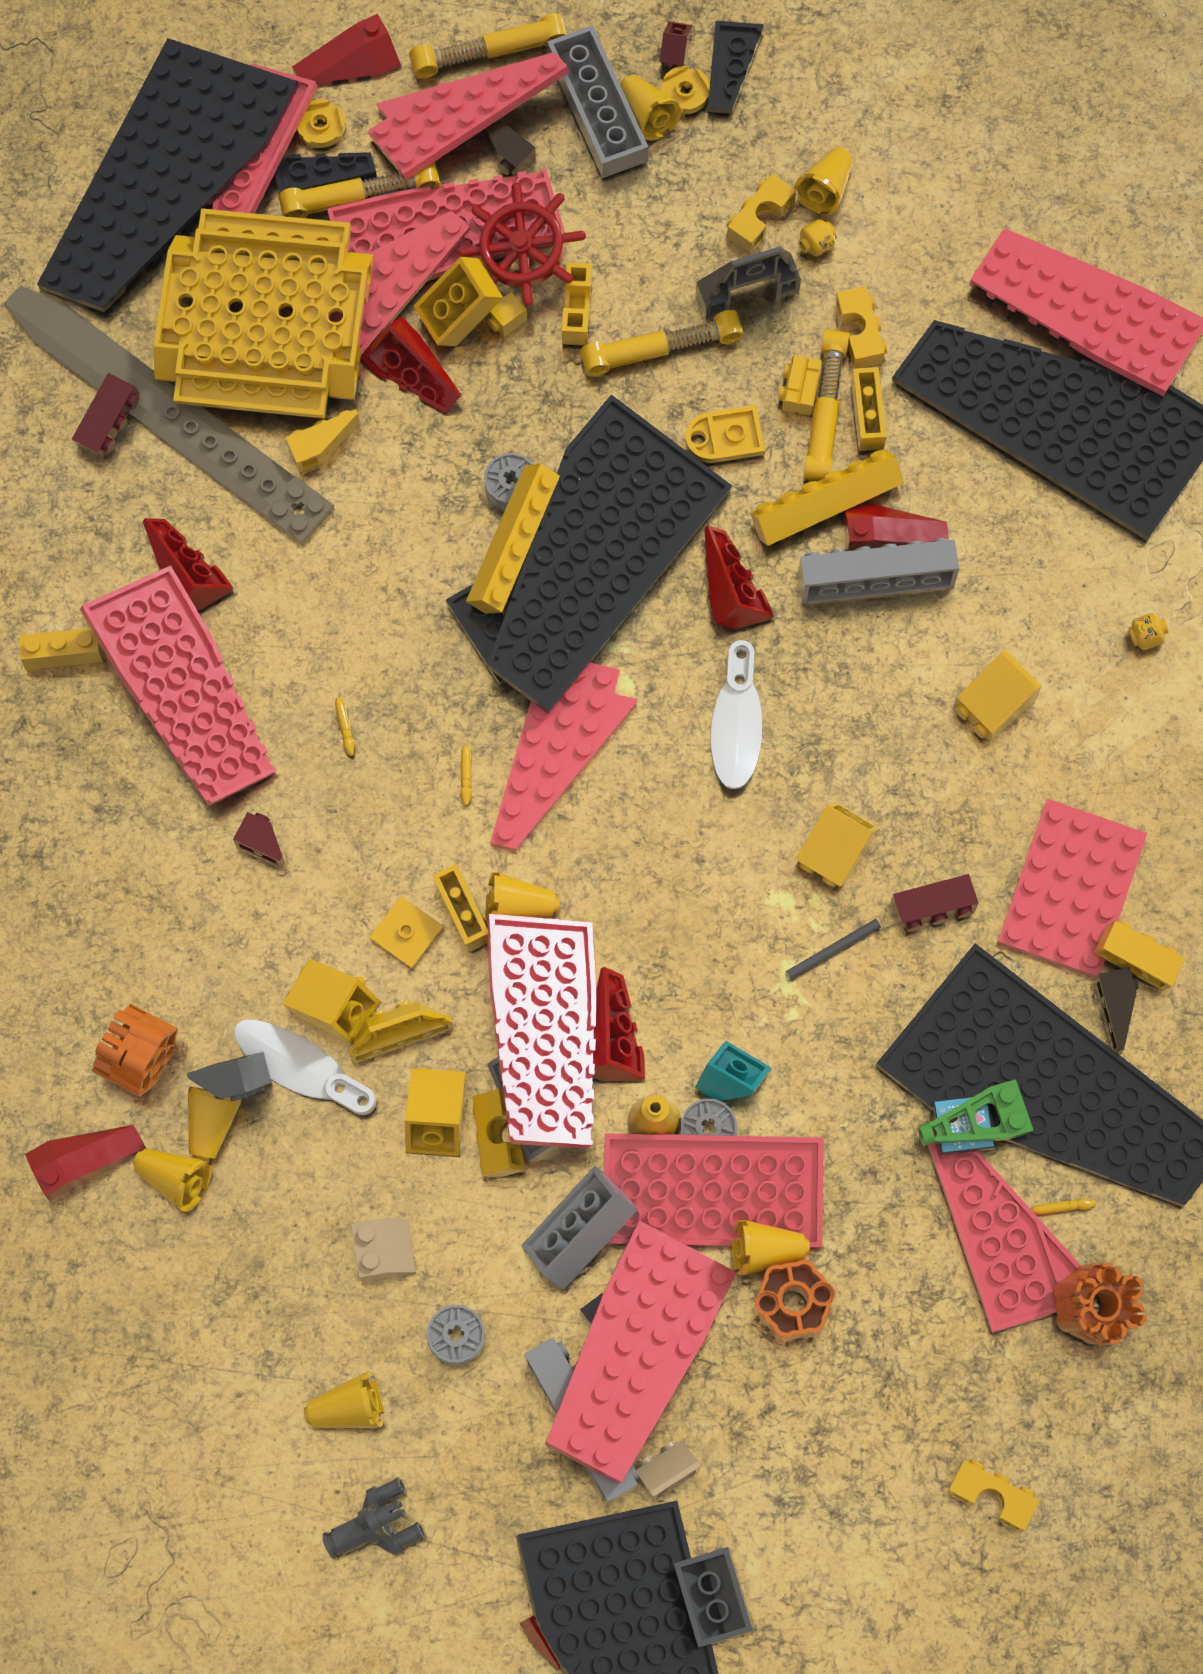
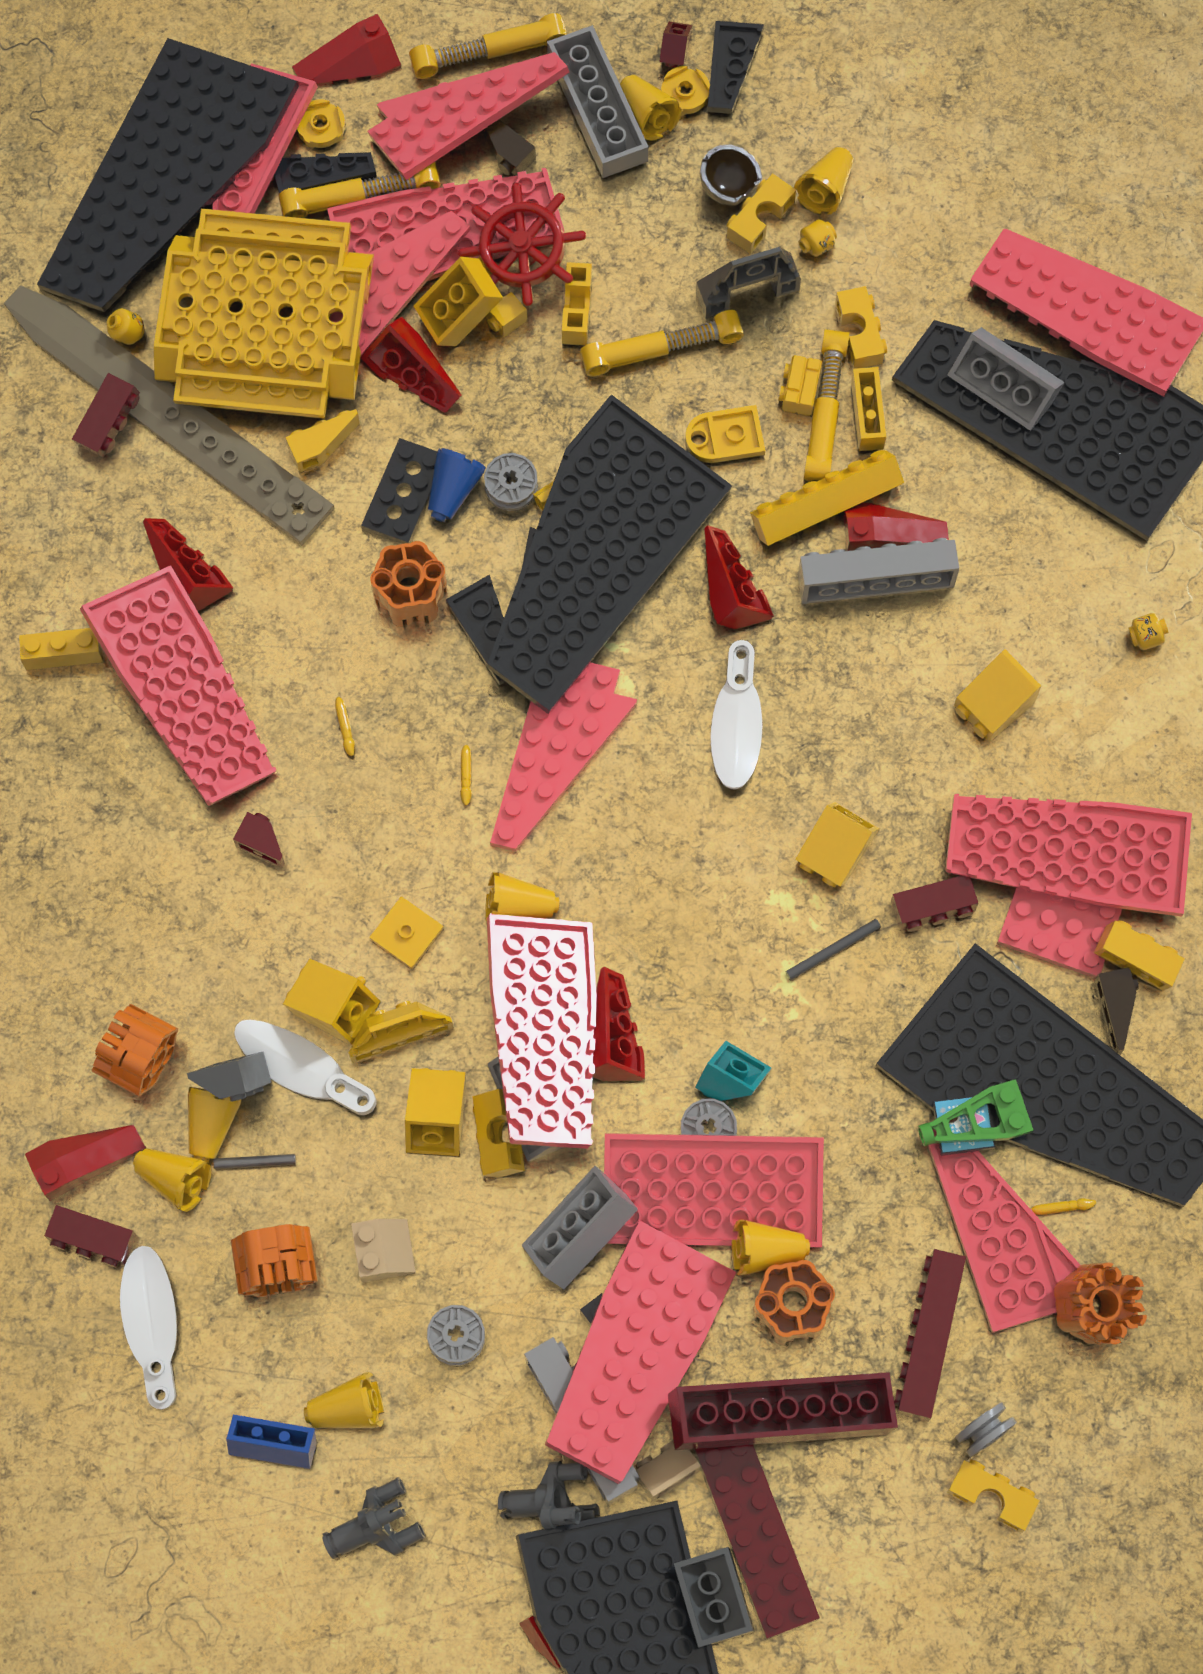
(90, 1236): none -> dark red brick
(125, 326): none -> yellow head
(150, 1321): none -> white plant
(254, 1161): none -> flat silver bar
(271, 1441): none -> blue brick
(273, 1258): none -> orange piece
(386, 496): none -> black plate
(417, 600): none -> orange piece
(452, 483): none -> blue cone
(462, 906): yellow brick -> none
(513, 538): yellow brick -> none
(550, 1498): none -> dark grey wheel
(654, 1116): yellow cone -> none
(729, 174): none -> dark brown cylinder
(757, 1538): none -> dark red brick
(782, 1411): none -> dark red brick
(930, 1335): none -> dark red brick
(986, 1429): none -> light grey wheel
(1005, 378): none -> light grey slope
(1074, 850): none -> coral wing

